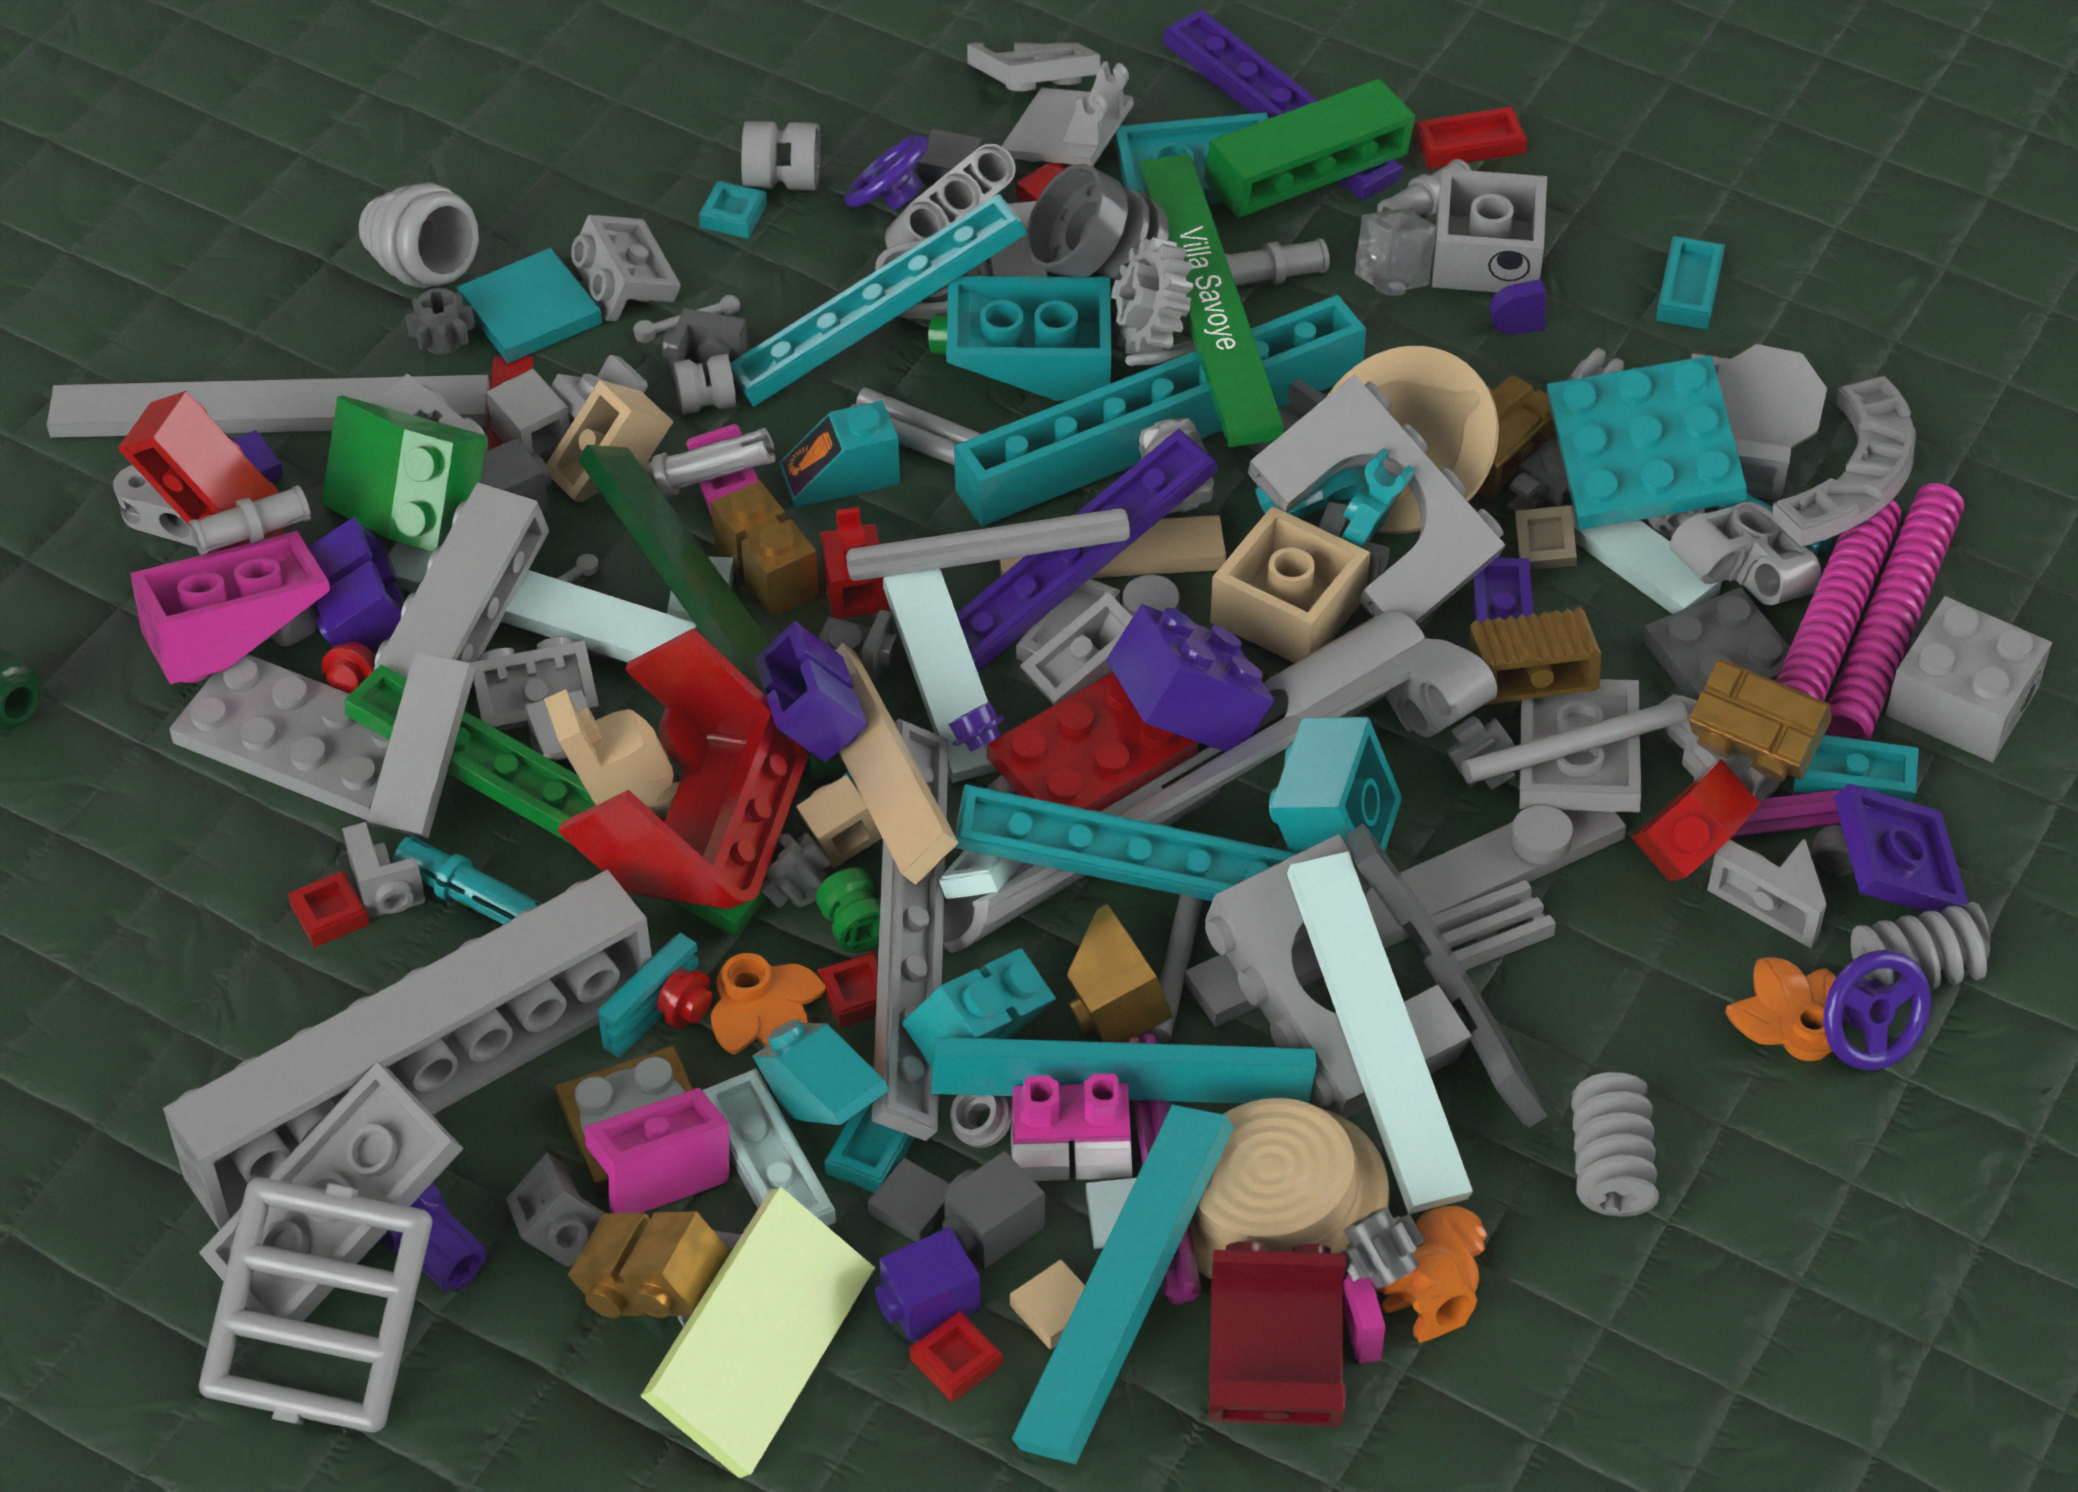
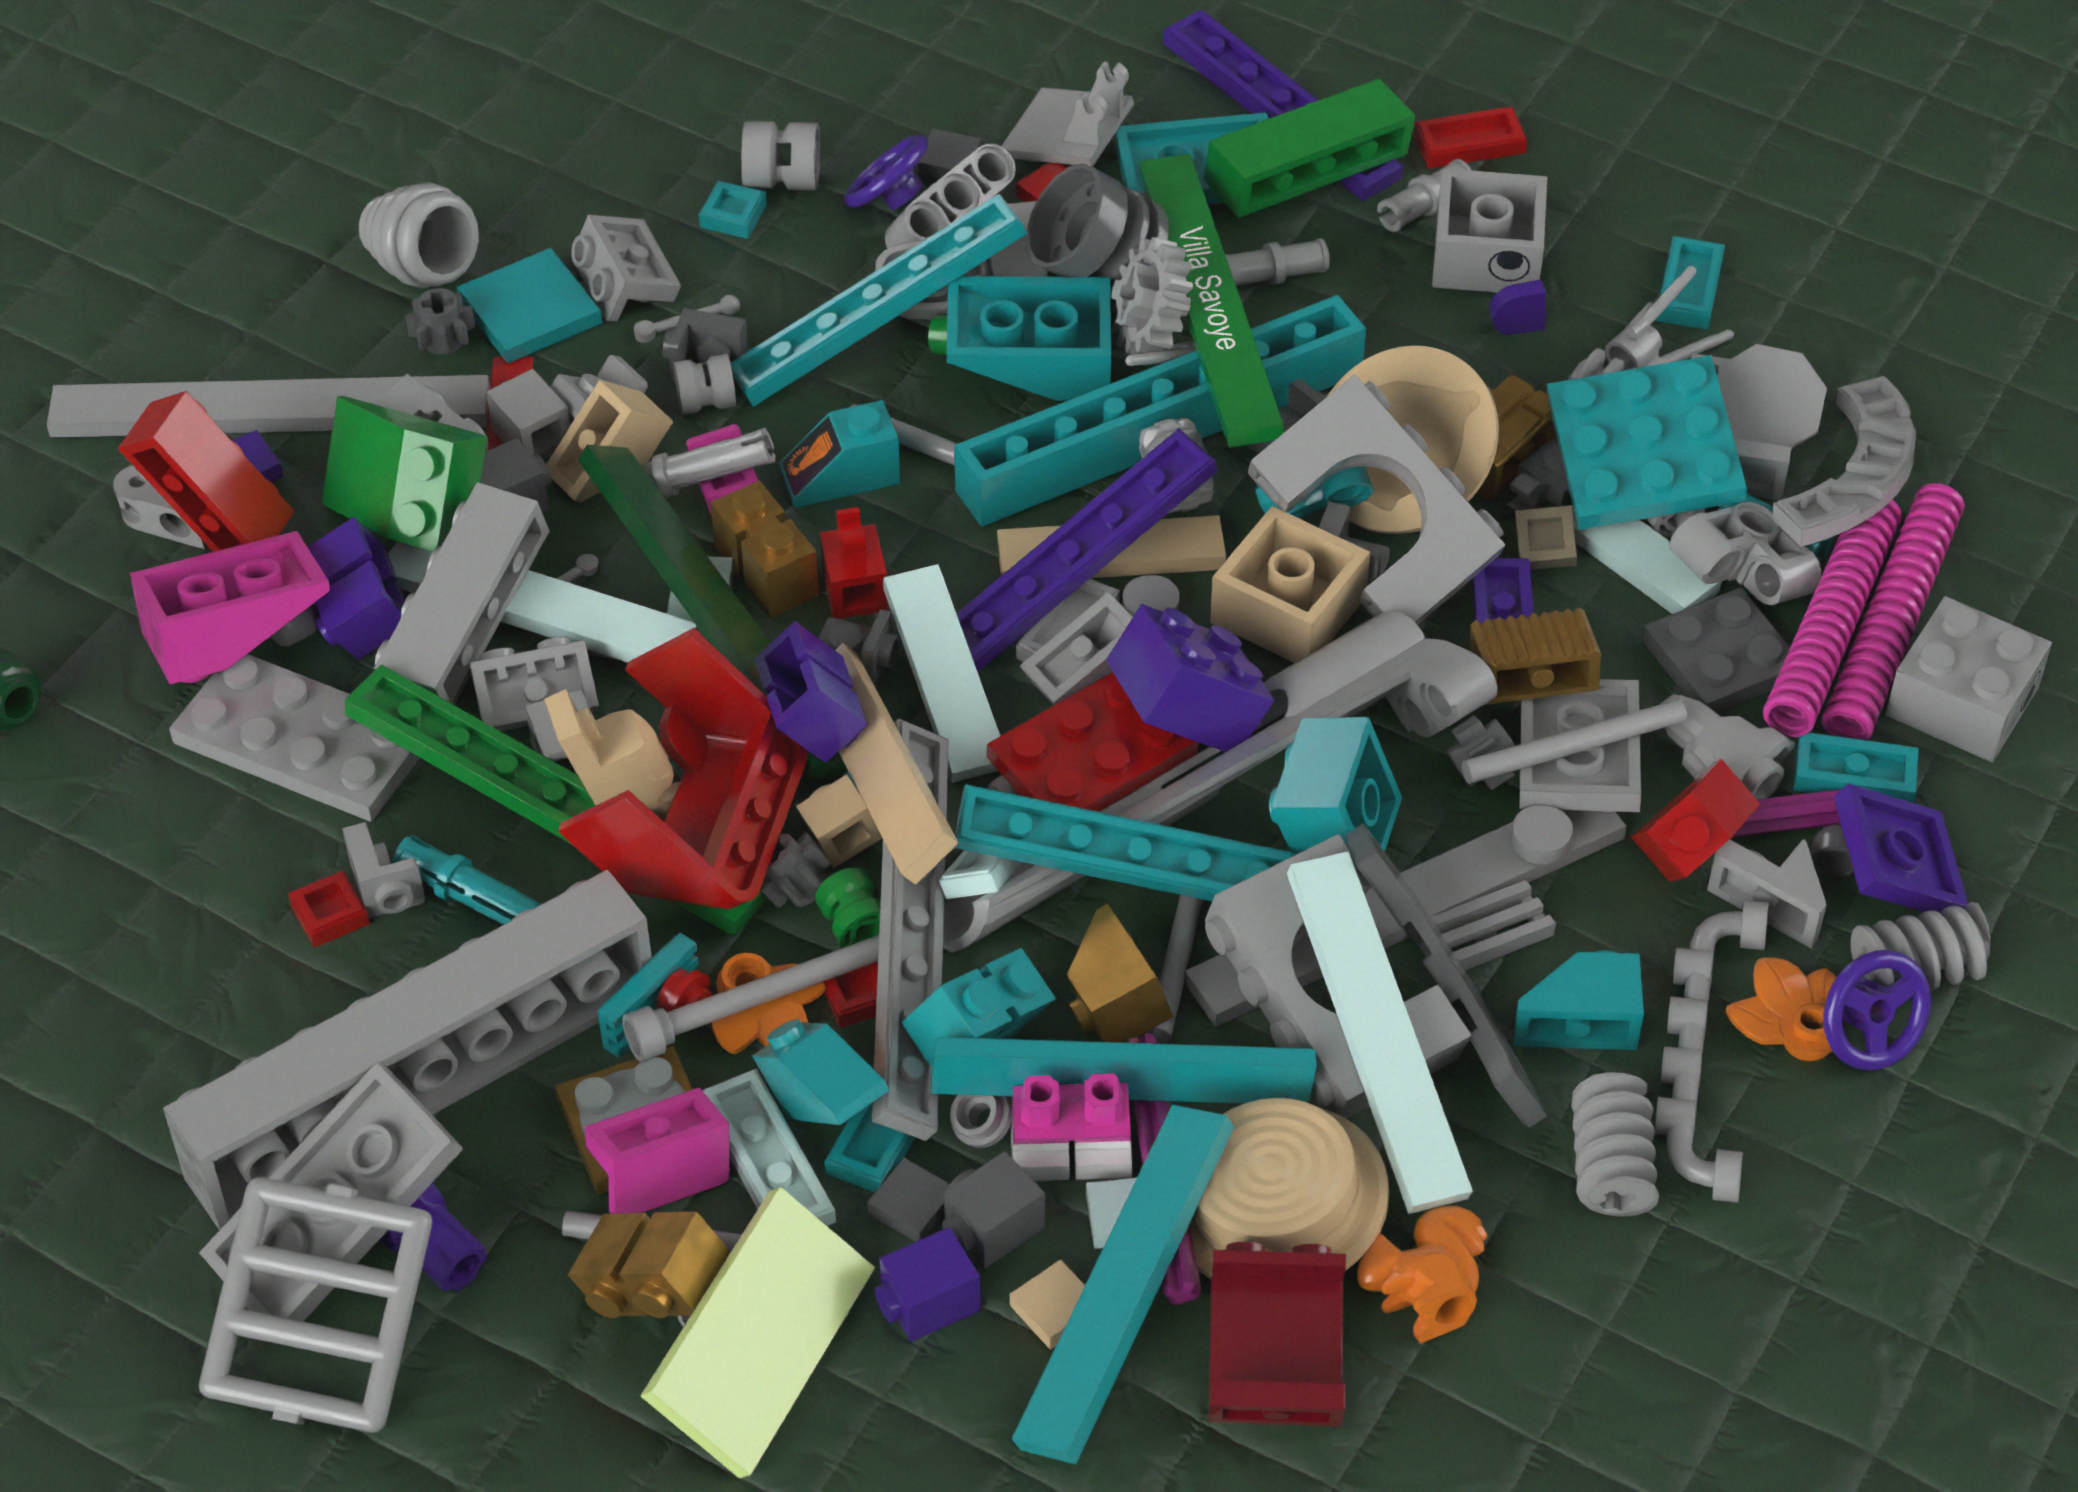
(250, 520): light grey pin -> none
(348, 666): red plate -> none
(421, 744): light grey tile -> none
(552, 1212): dark grey bracket -> none
(652, 1030): none -> light grey piece
(917, 417): light grey bar -> none
(956, 1356): red tile -> none
(976, 727): dark purple plate -> none
(988, 544): light grey axle -> none
(1035, 63): light grey wing -> none
(1363, 1319): dark pink tile -> none
(1370, 509): teal plate -> none
(1381, 1247): dark grey gear -> none
(1395, 251): clear brick -> none
(1584, 1004): none -> teal slope
(1640, 342): none -> light grey plant
(1683, 1064): none -> light grey bar
(1759, 721): pearl gold brick -> none

